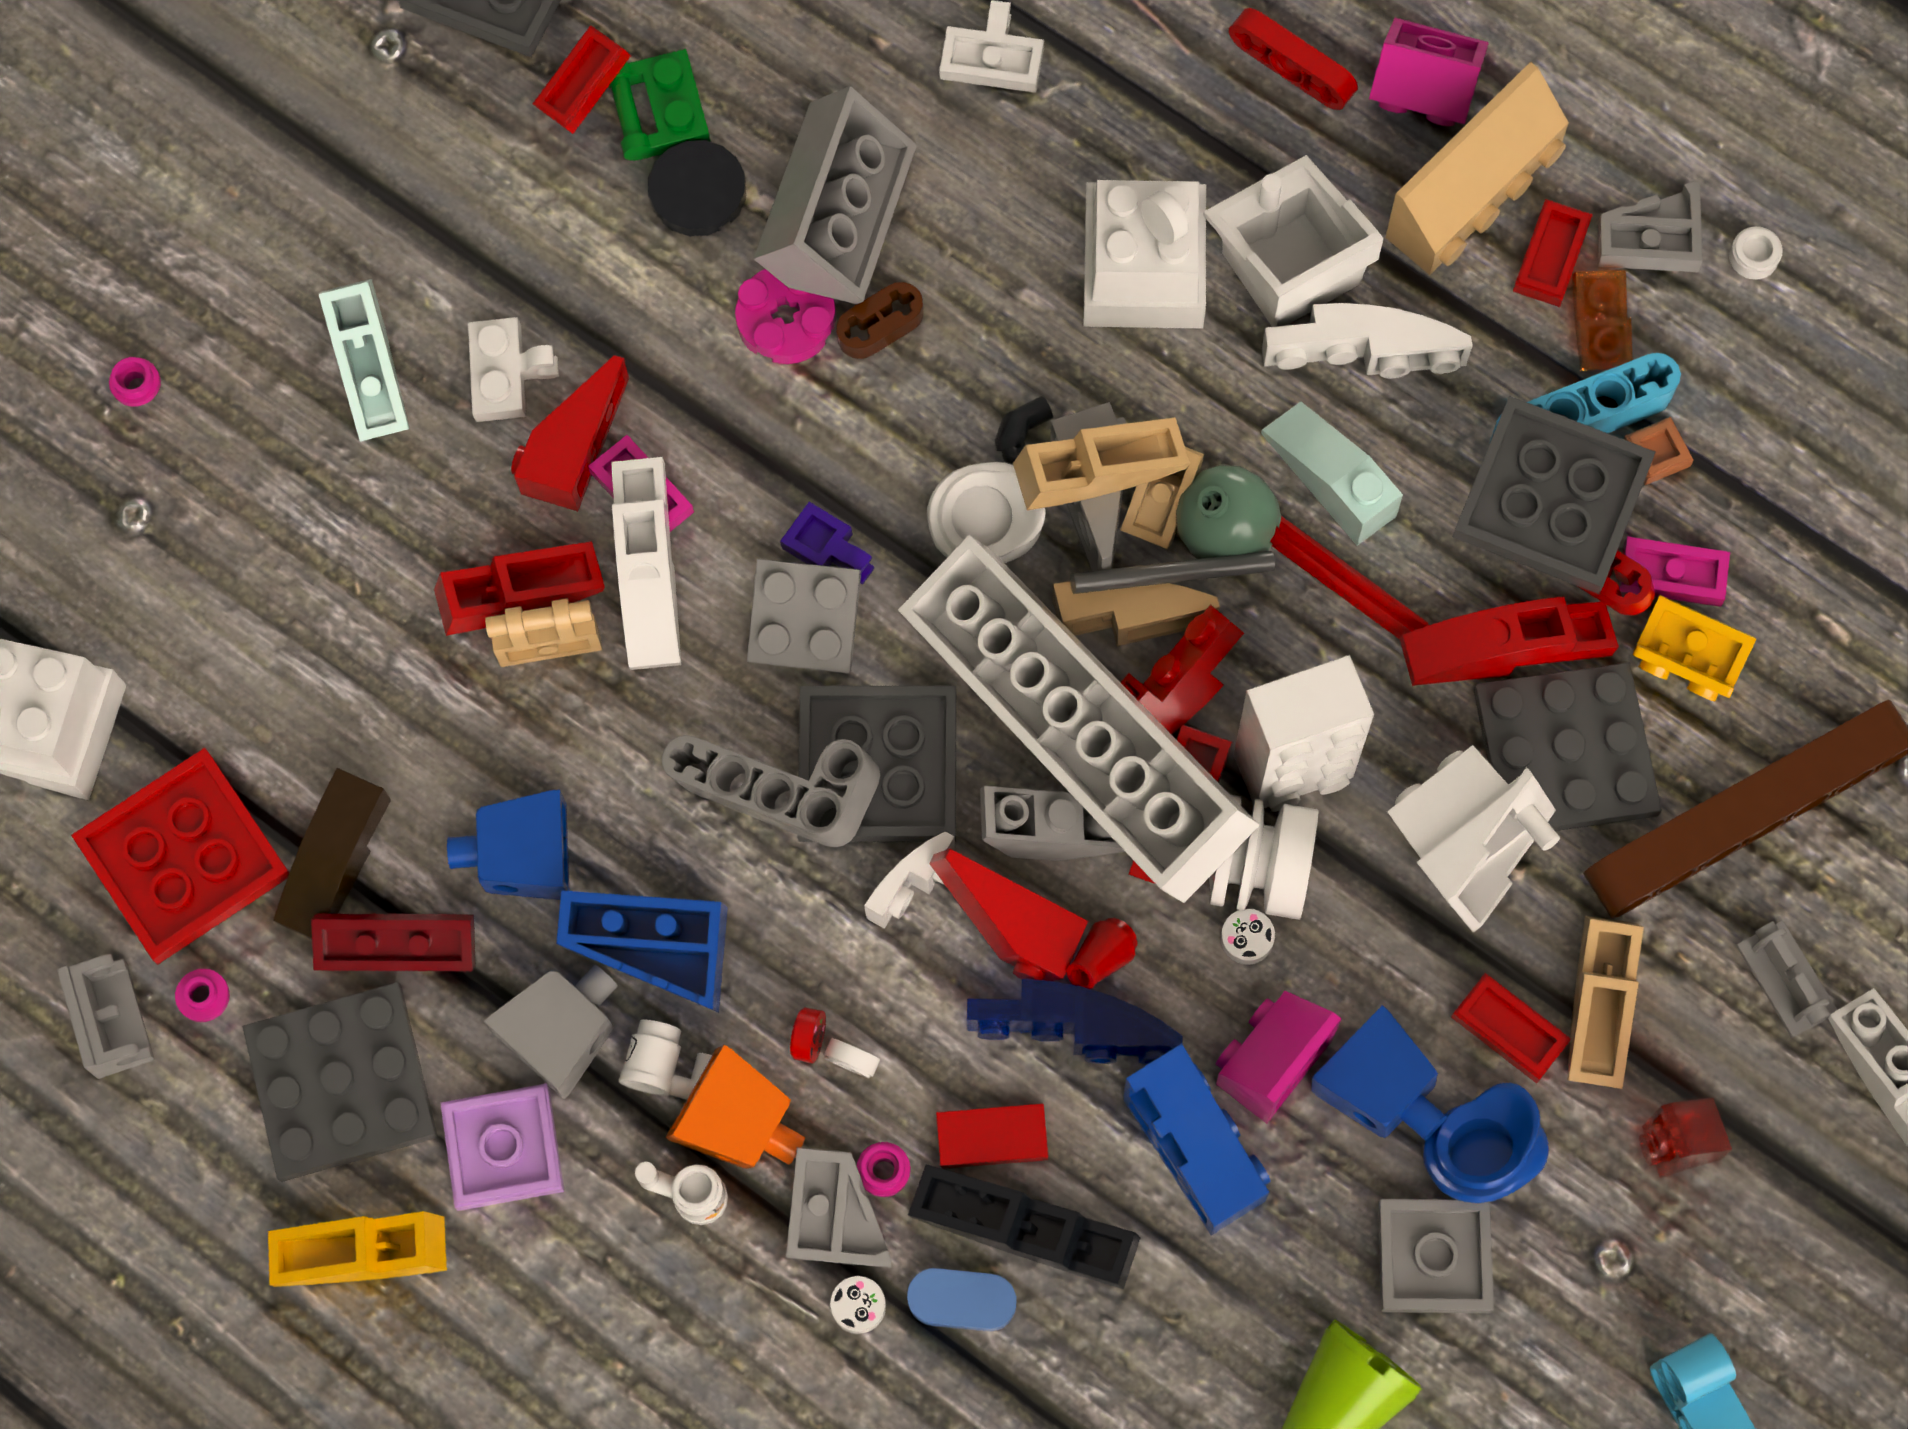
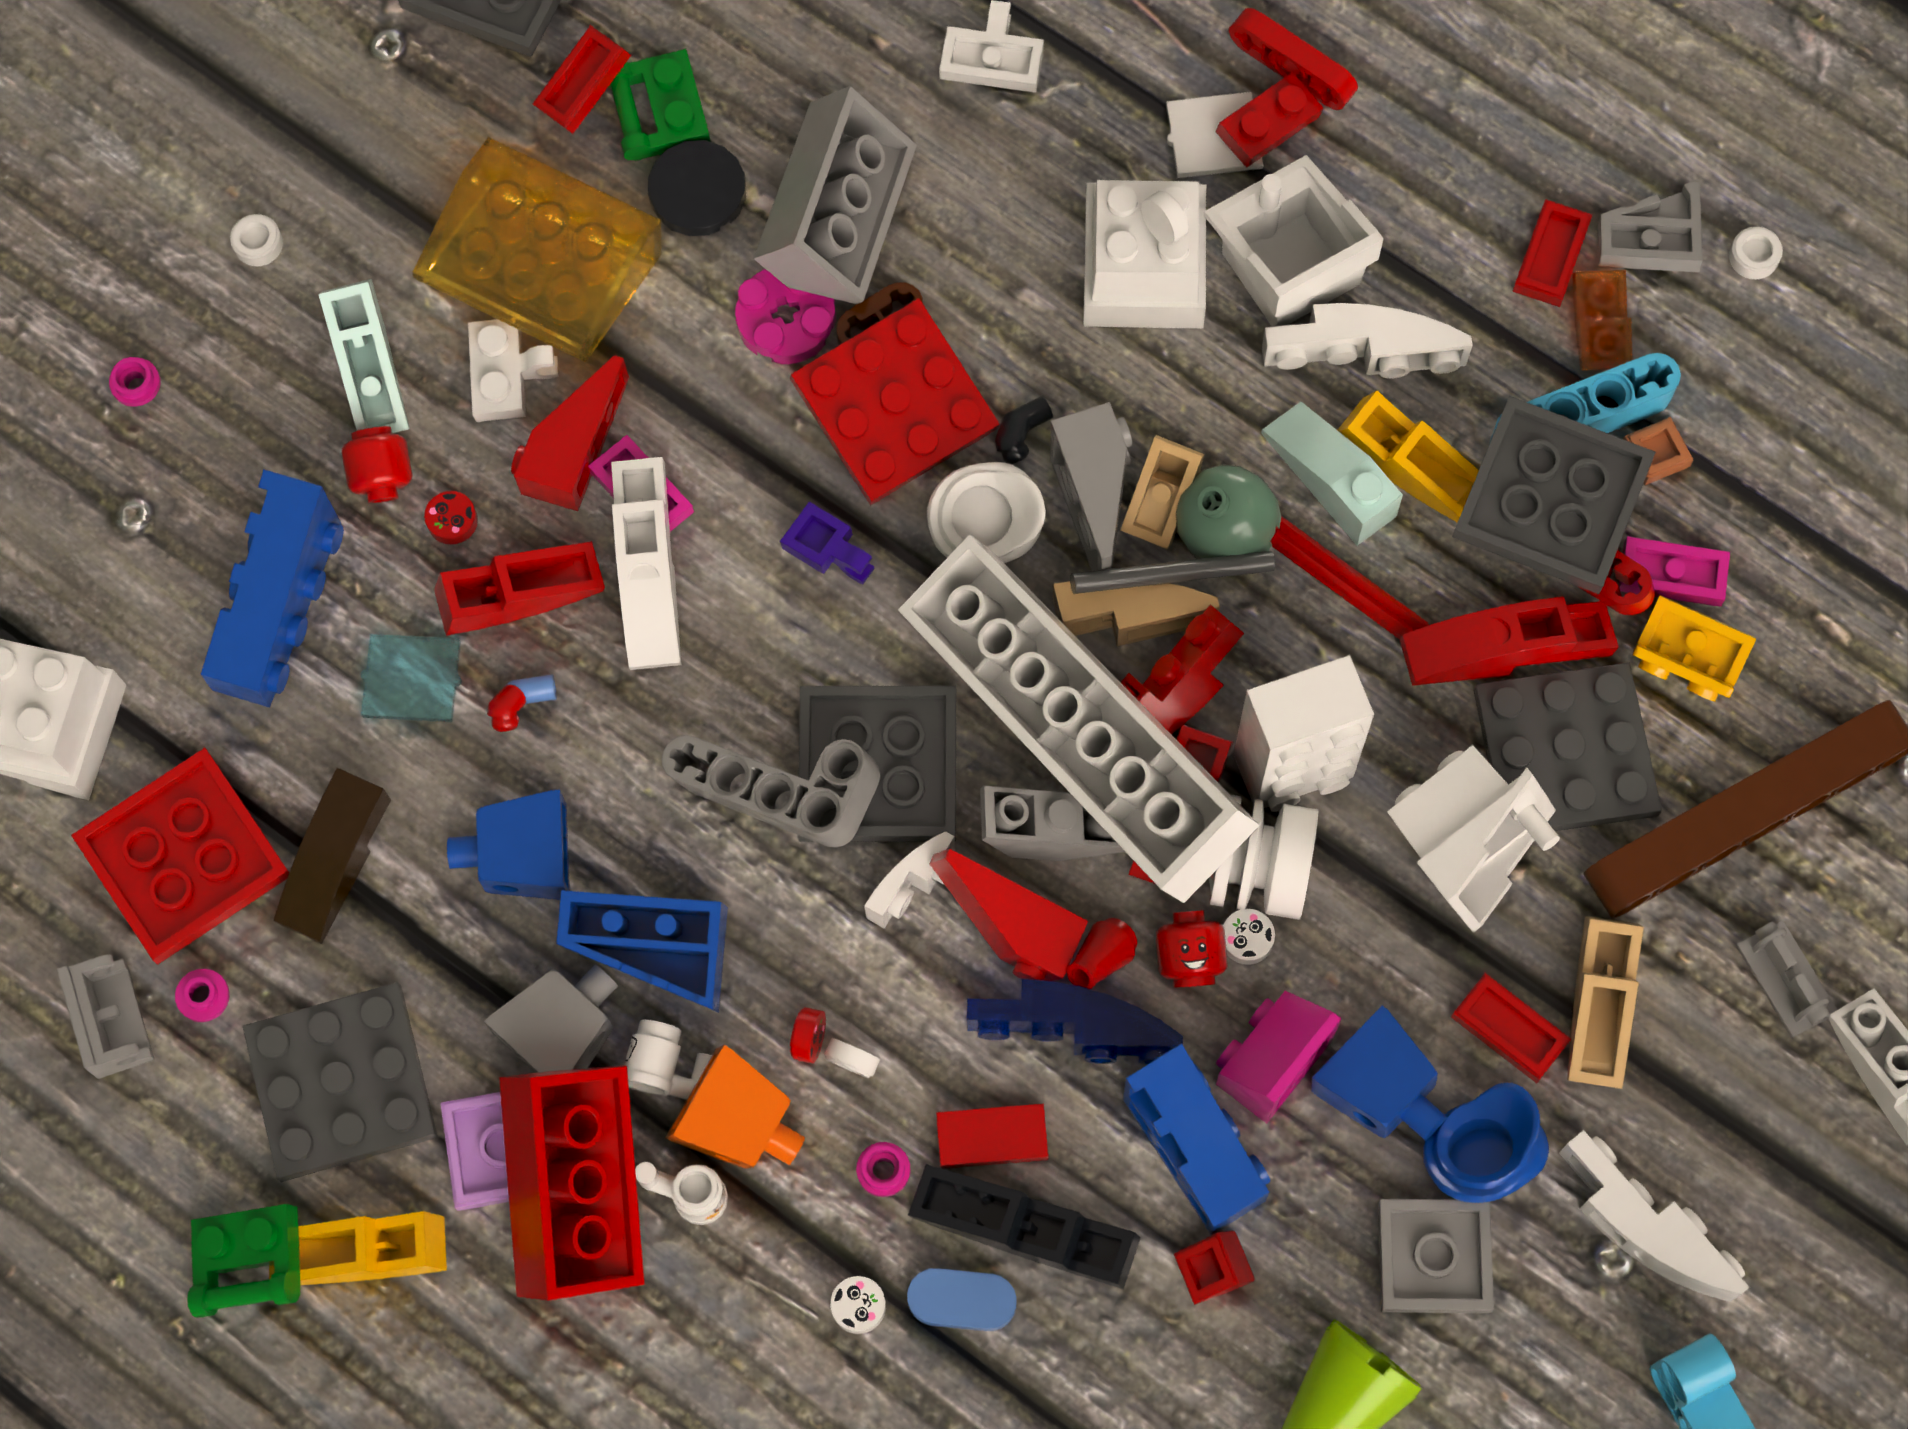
(241, 1243): none -> green plate
(256, 240): none -> white tile
(272, 590): none -> blue wedge
(376, 463): none -> red head
(393, 942): dark red plate -> none
(411, 678): none -> clear light blue piece
(451, 517): none -> red tile
(515, 695): none -> arm
(539, 249): none -> clear yellow slope
(543, 632): tan plate -> none
(571, 1182): none -> red slope
(804, 615): light grey plate -> none
(832, 1212): light grey wing -> none
(894, 401): none -> red plate
(1099, 462): tan slope -> none
(1191, 950): none -> red head
(1193, 135): none -> white piece
(1214, 1266): none -> red slope
(1269, 119): none -> red plate
(1411, 455): none -> yellow slope
(1428, 72): dark pink slope -> none
(1478, 172): tan slope -> none
(1663, 1242): none -> white slope
(1684, 1136): clear red slope -> none

